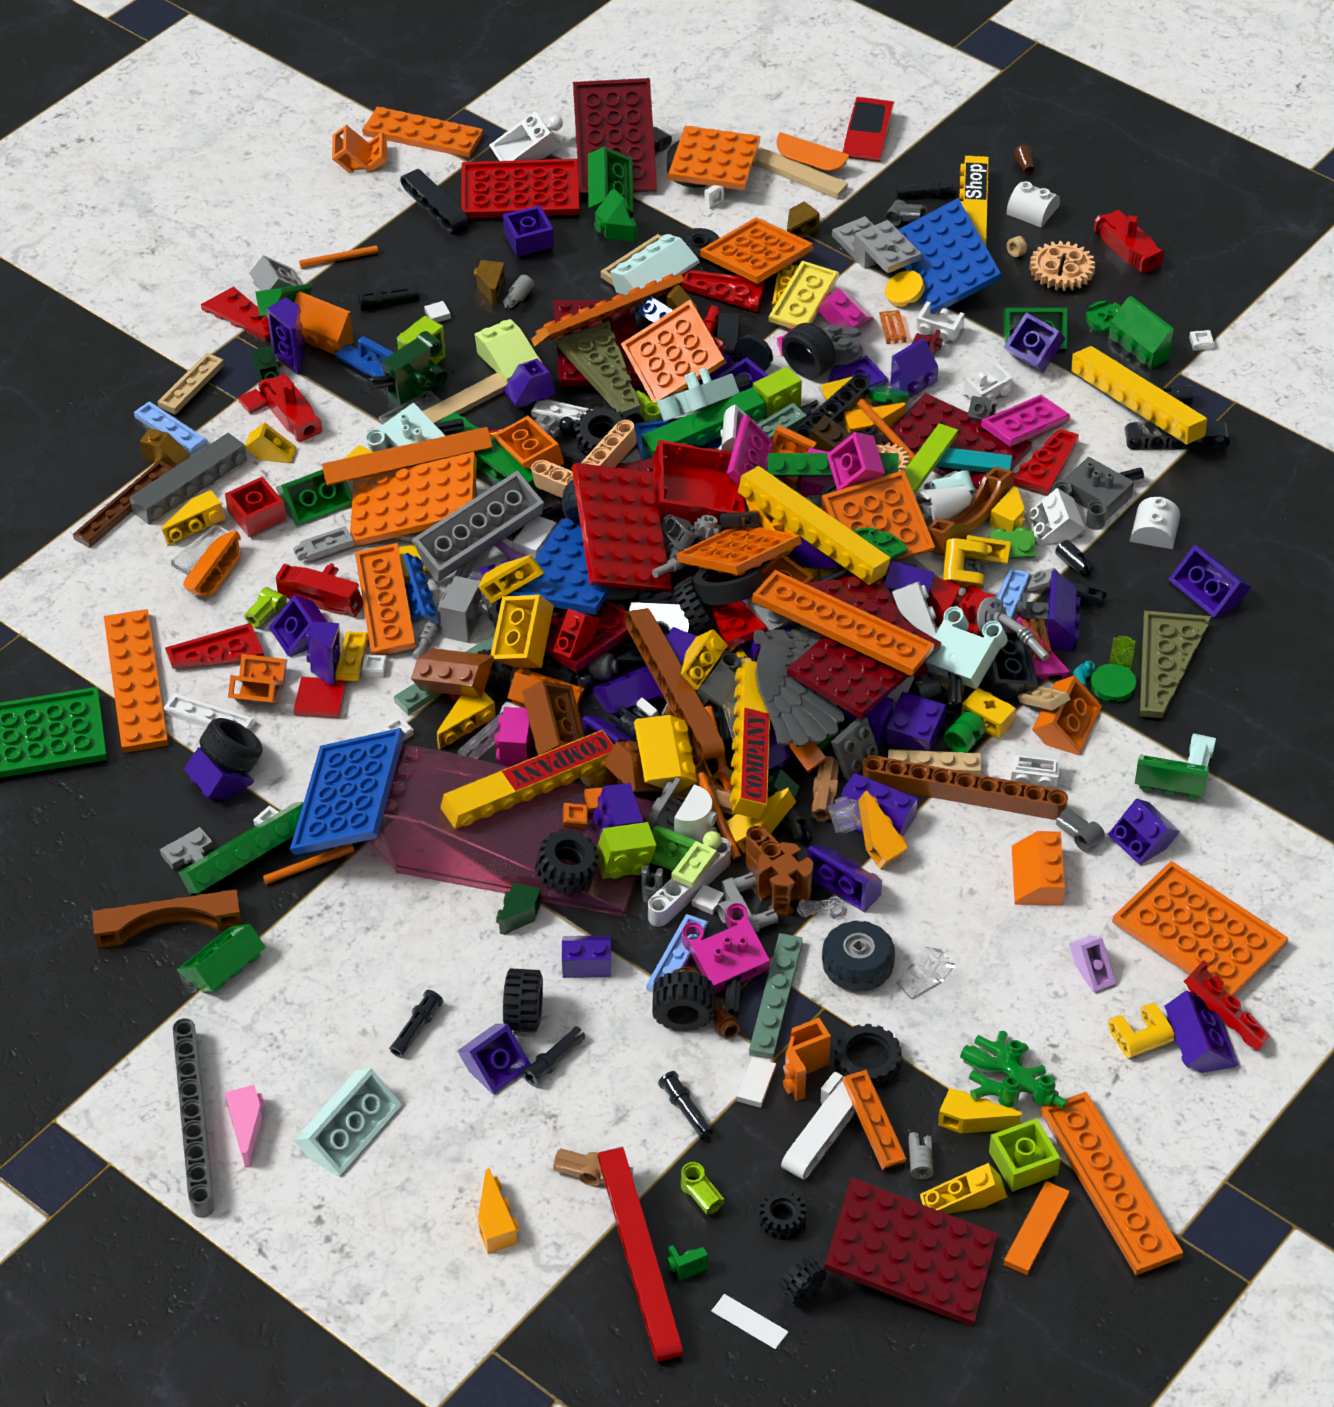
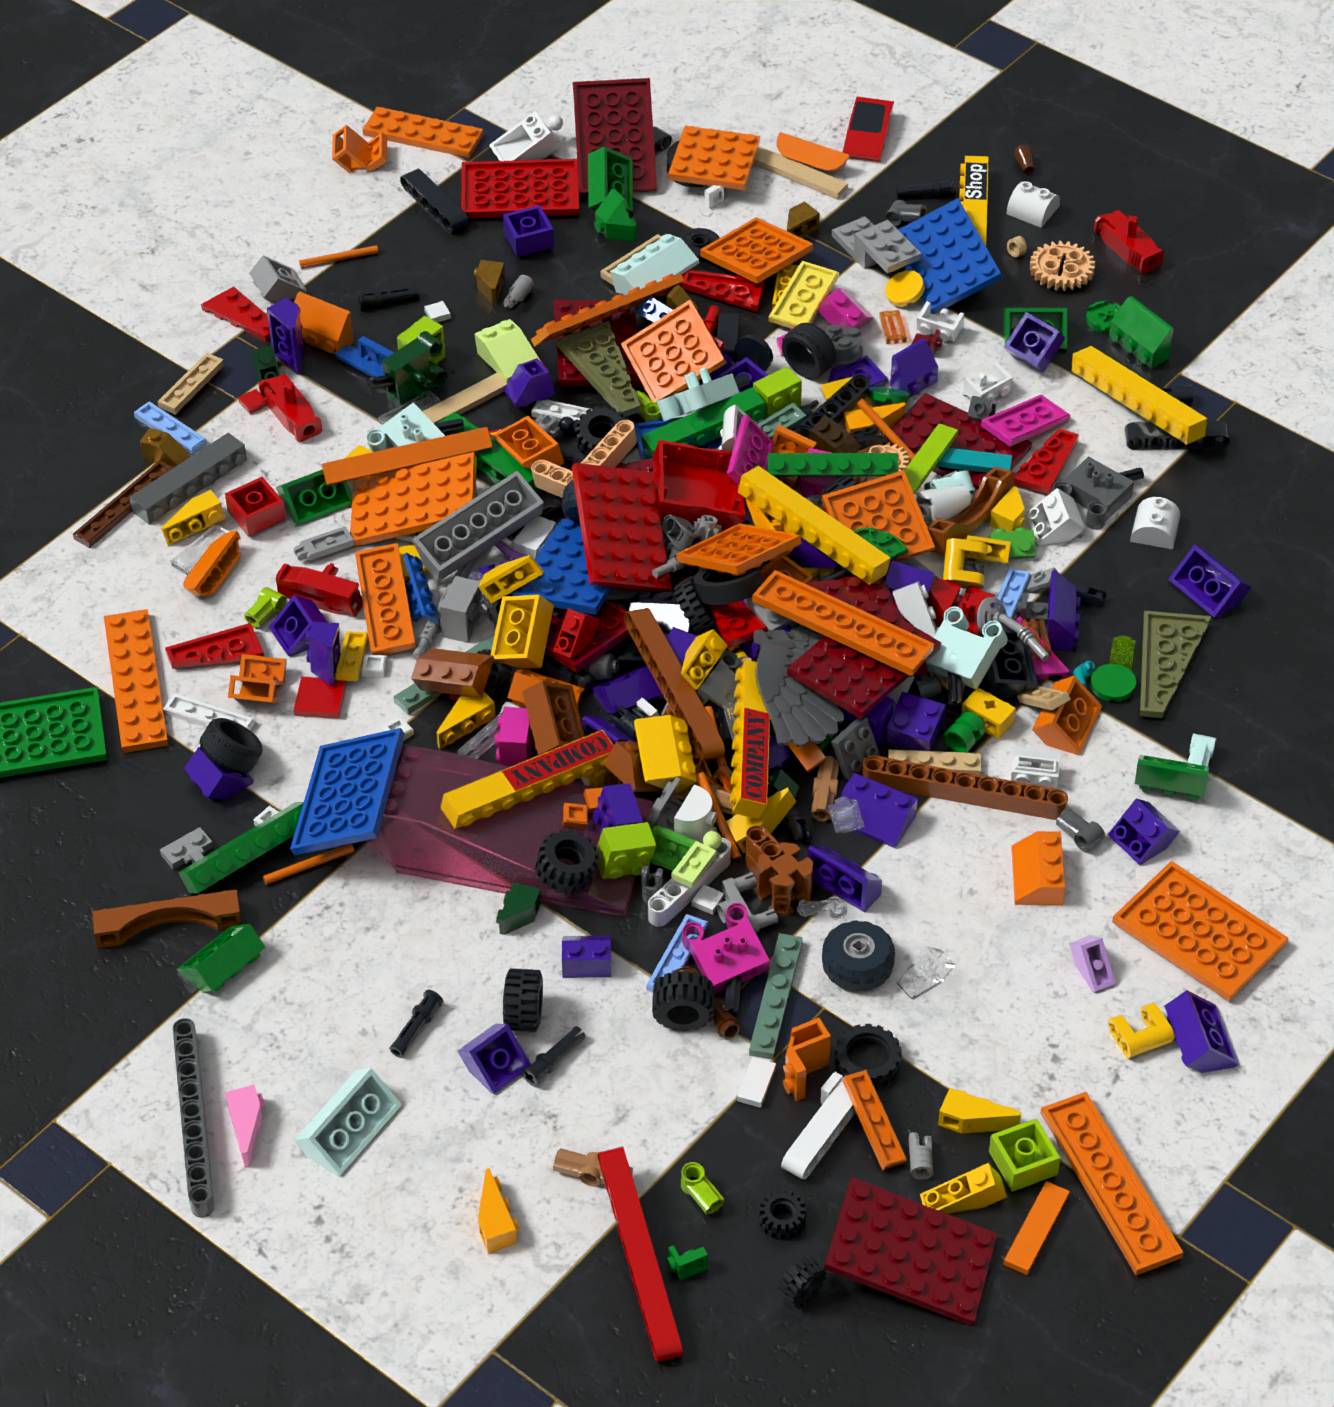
(269, 445): yellow slope -> none
(271, 296): green slope -> none
(680, 1096): black pin -> none
(737, 519): black bar -> none
(749, 1321): white sticker -> none
(855, 461): dark pink slope -> none
(880, 836): light orange slope -> none
(1010, 1062): green plant -> none
(1073, 557): black hinge -> none
(1201, 340): white tile -> none
(1226, 1006): red wing -> none

